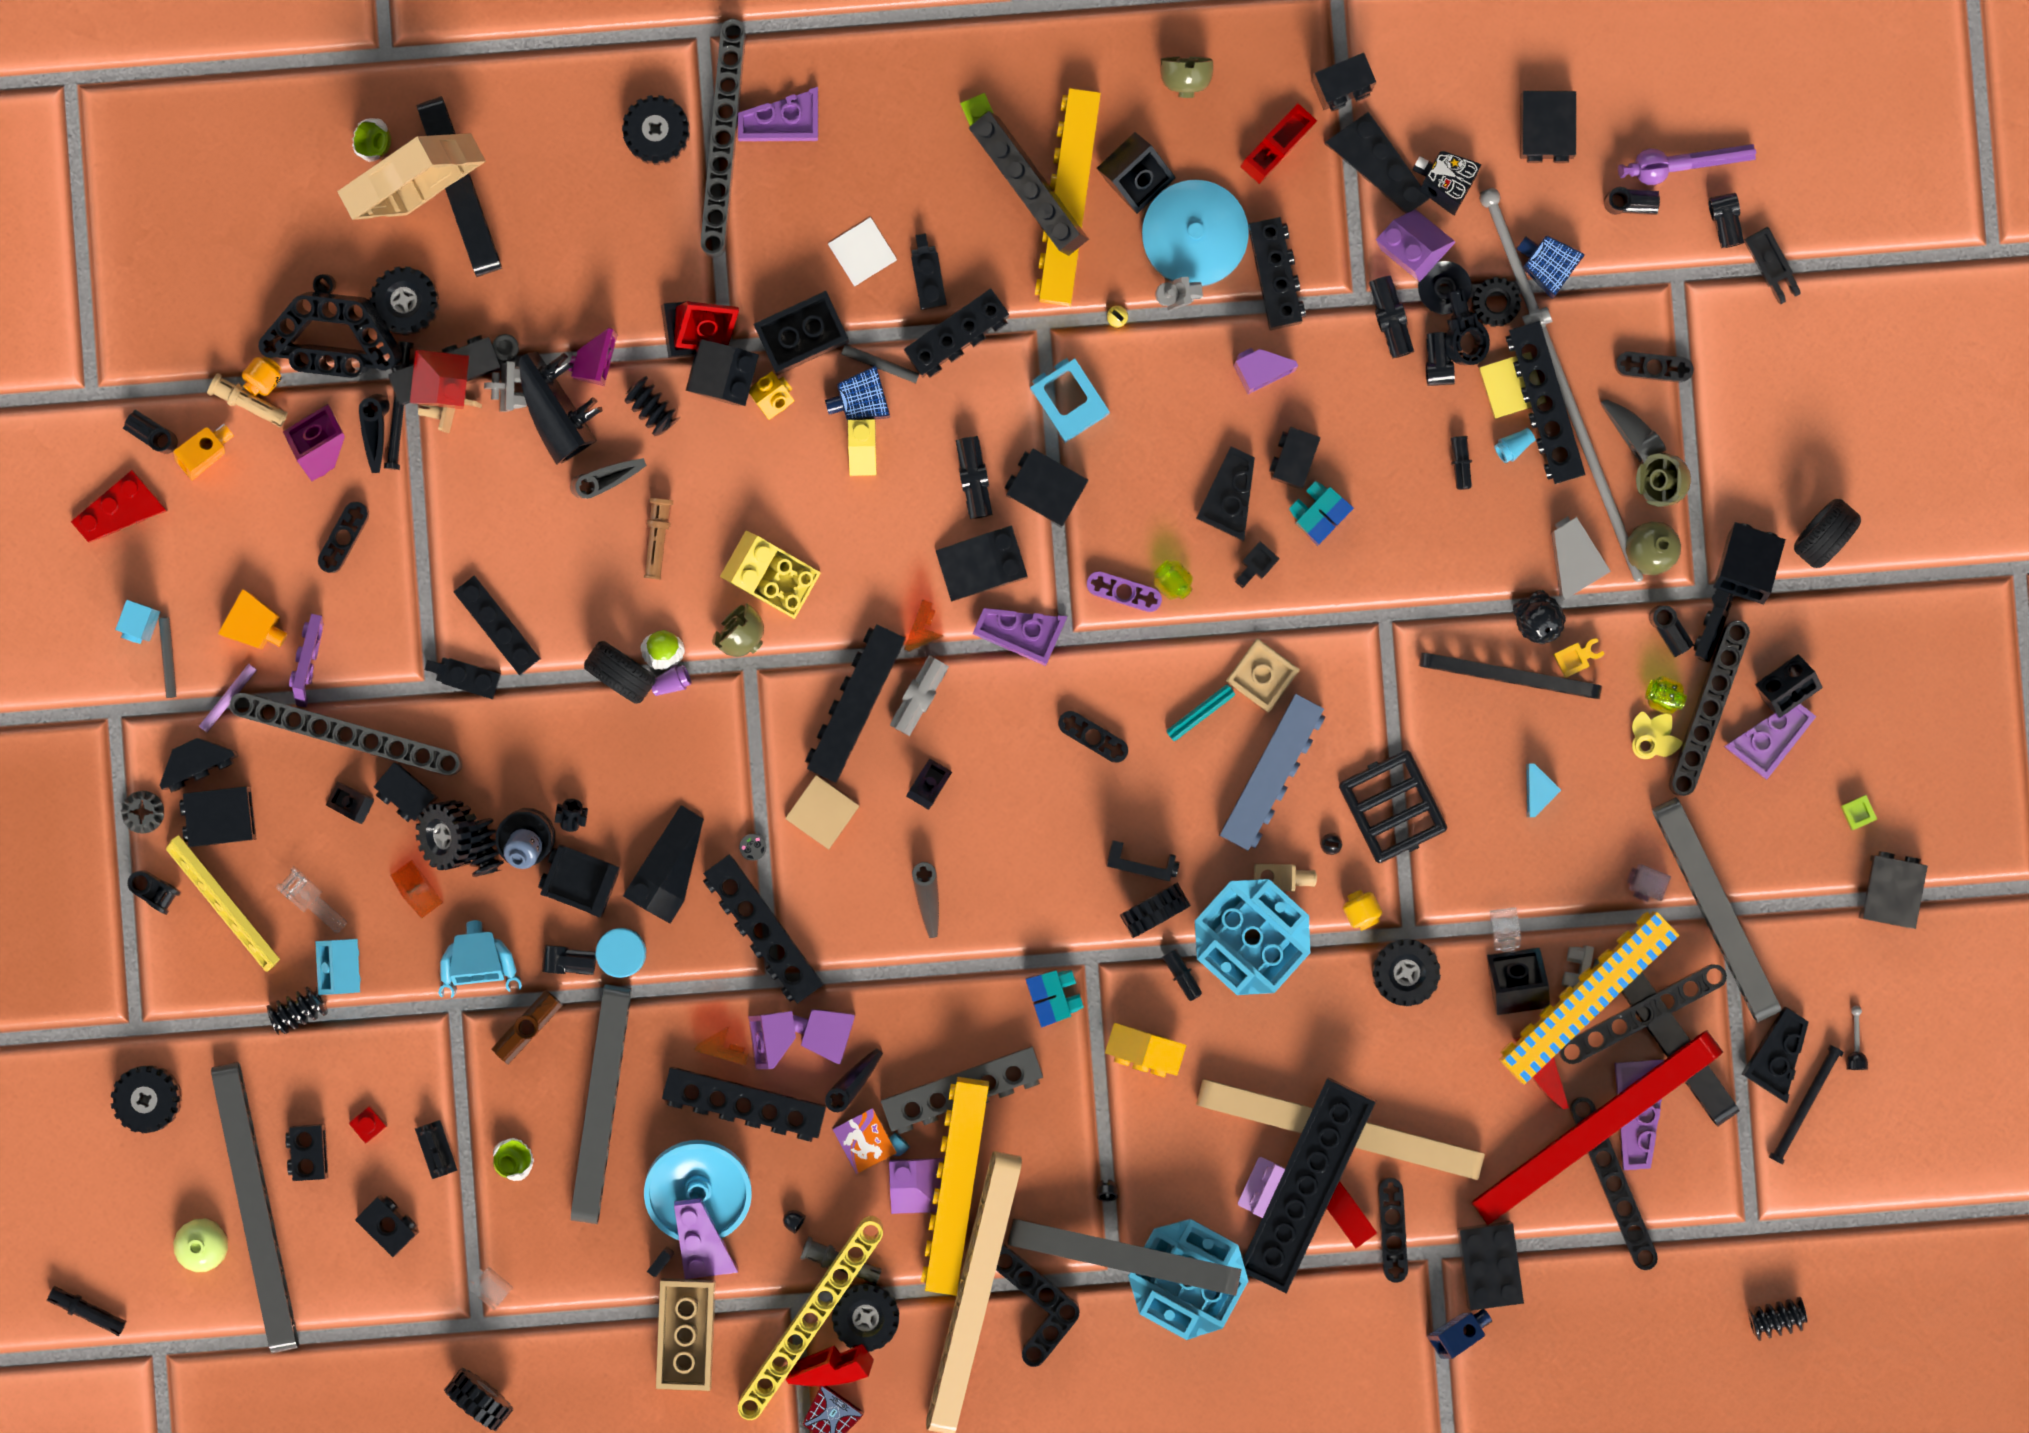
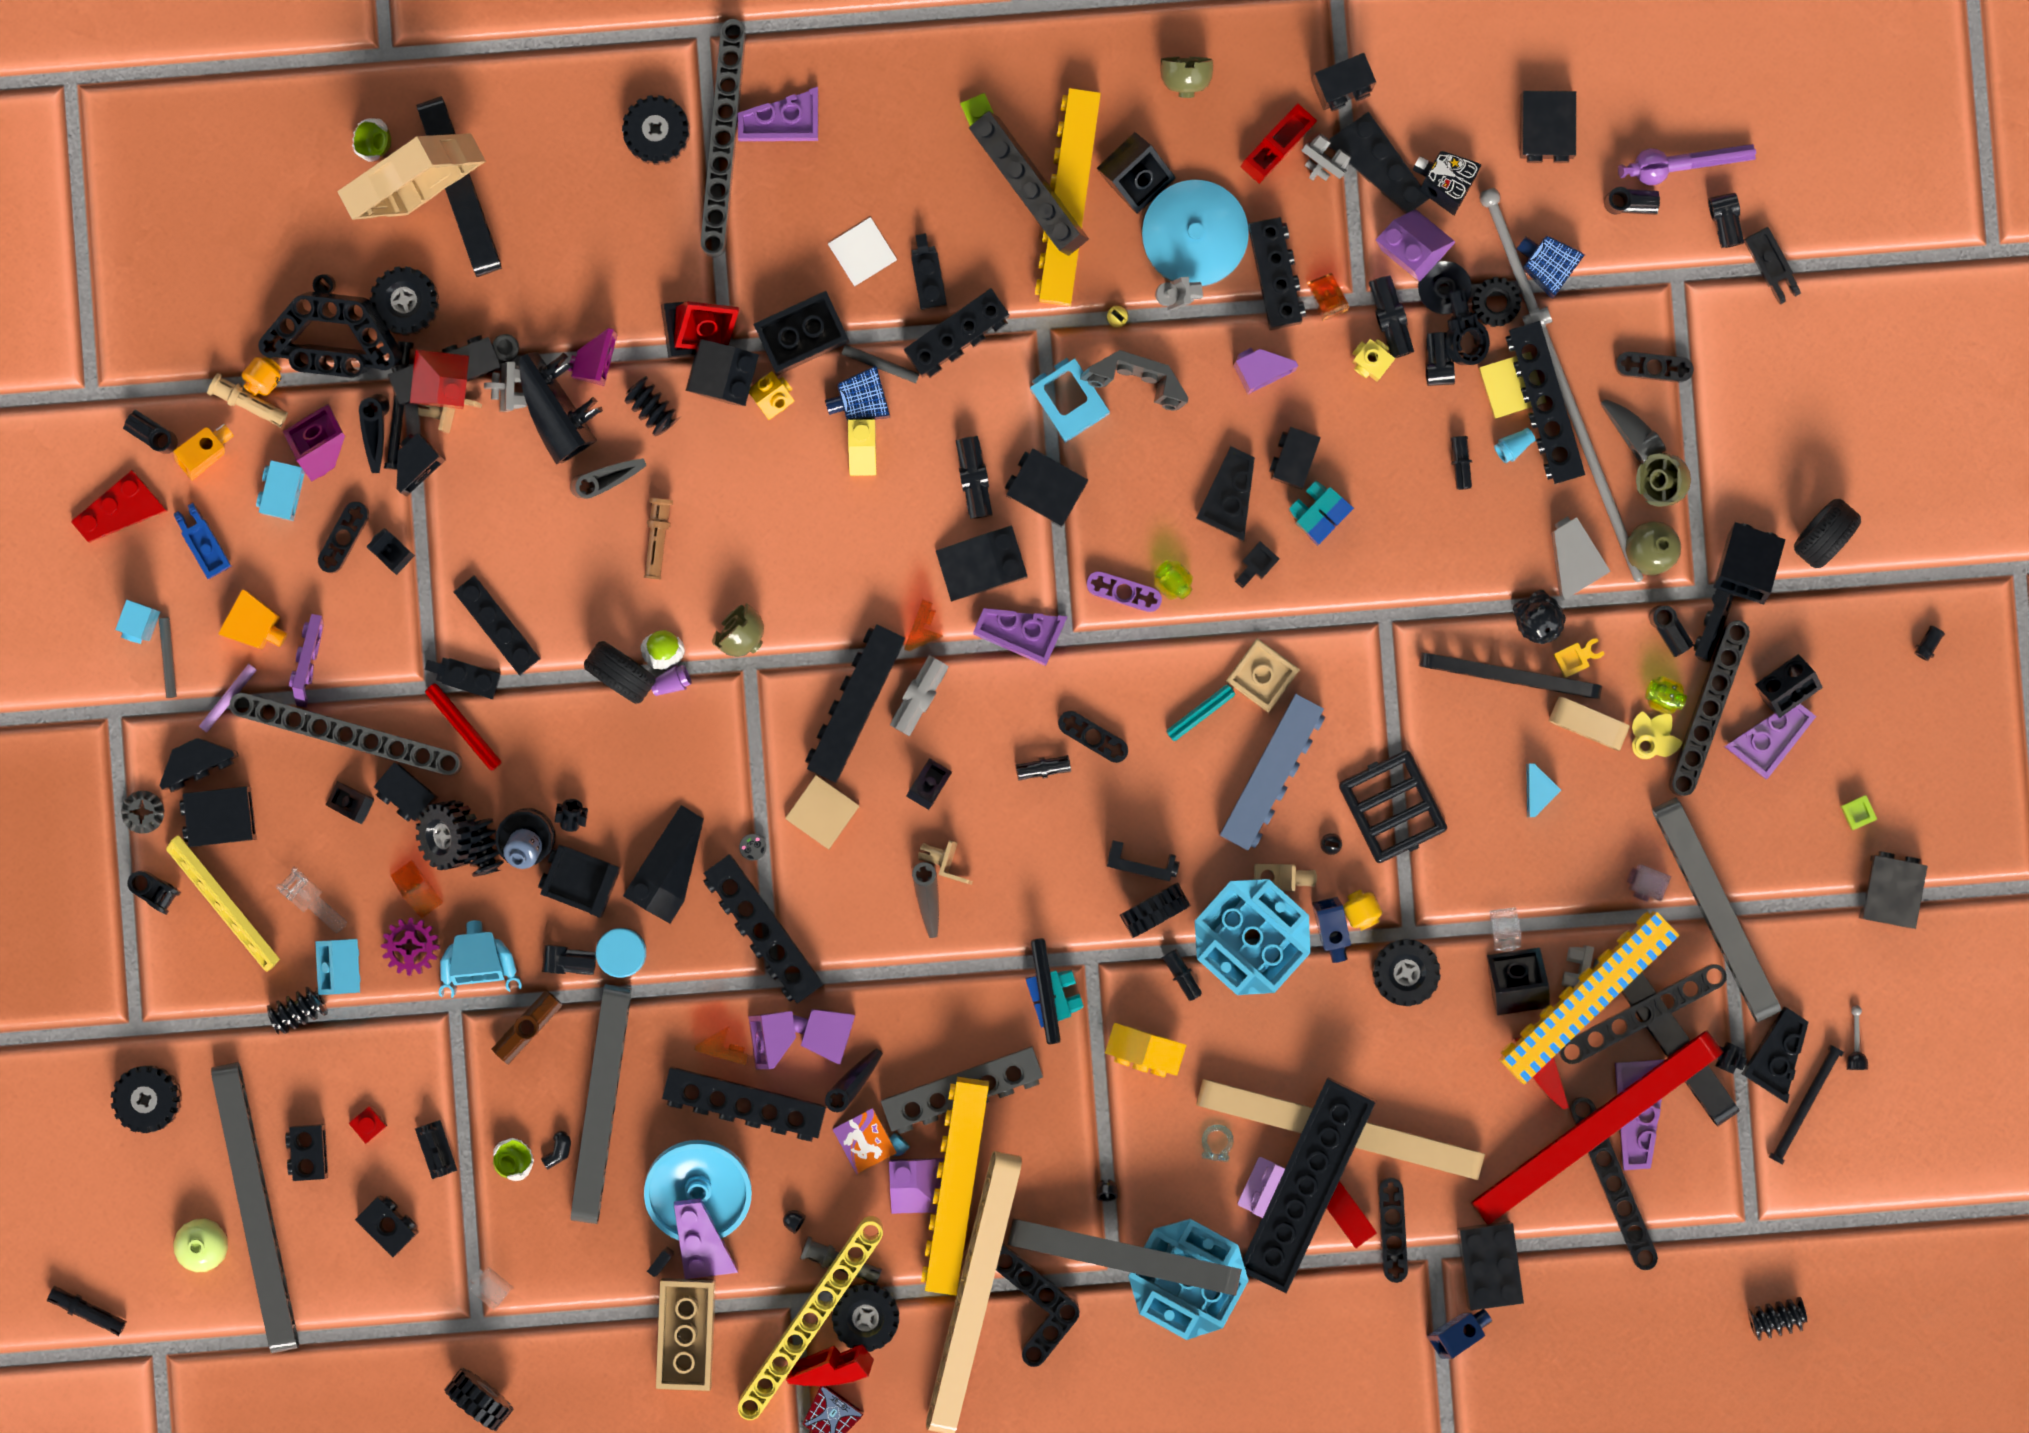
(203, 543): none -> blue hinge
(280, 490): none -> medium azure brick
(390, 551): none -> black bracket
(410, 959): none -> magenta gear
(415, 463): none -> black slope
(463, 727): none -> red axle
(560, 1151): none -> black arm
(770, 574): light yellow slope -> none
(942, 858): none -> tan bracket
(1043, 768): none -> black pin
(1045, 991): none -> black axle
(1168, 391): none -> dark grey slope
(1207, 1154): none -> clear light blue piece
(1328, 296): none -> clear orange slope
(1331, 918): none -> dark blue torso
(1334, 165): none -> light grey hips
(1379, 352): none -> light yellow brick
(1589, 723): none -> tan beam
(1731, 1058): none -> black gear
(1929, 643): none -> black pin

